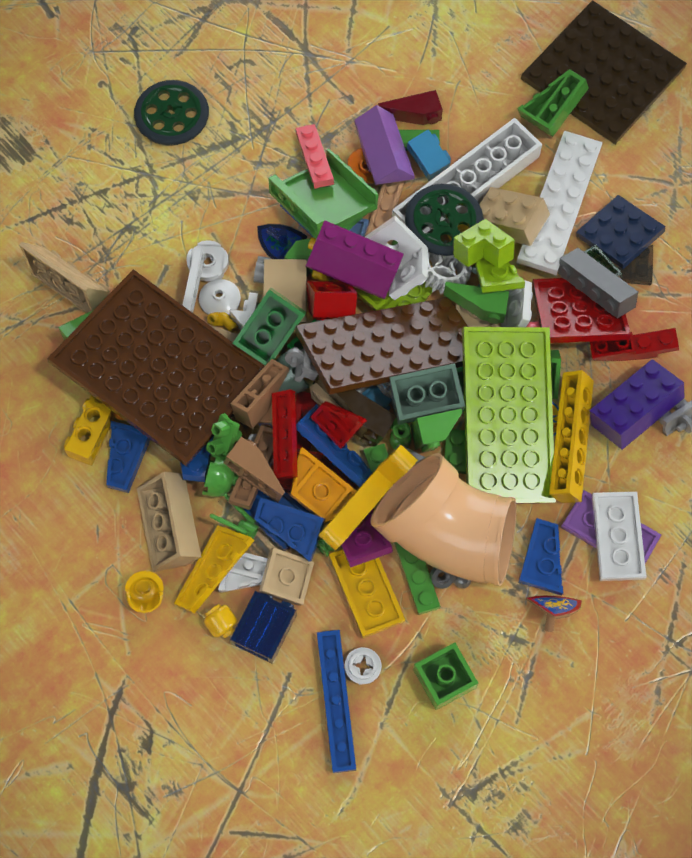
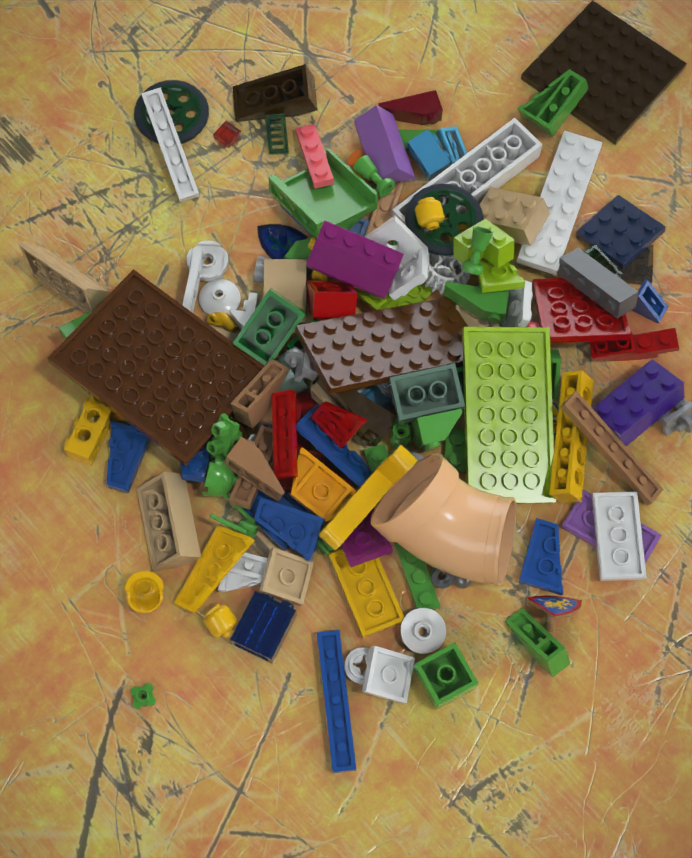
(140, 702): none -> bright green plate
(170, 145): none -> white plate
(227, 134): none -> clear red tile
(276, 119): none -> clear green slope
(285, 92): none -> dark brown slope
(368, 170): none -> bright green piece
(388, 674): none -> white plate
(427, 620): none -> white dish
(429, 213): none -> yellow head
(450, 145): none -> medium azure tile
(480, 240): none -> bright green piece
(539, 642): none -> bright green slope
(611, 448): none -> medium nougat plate
(650, 303): none -> blue slope

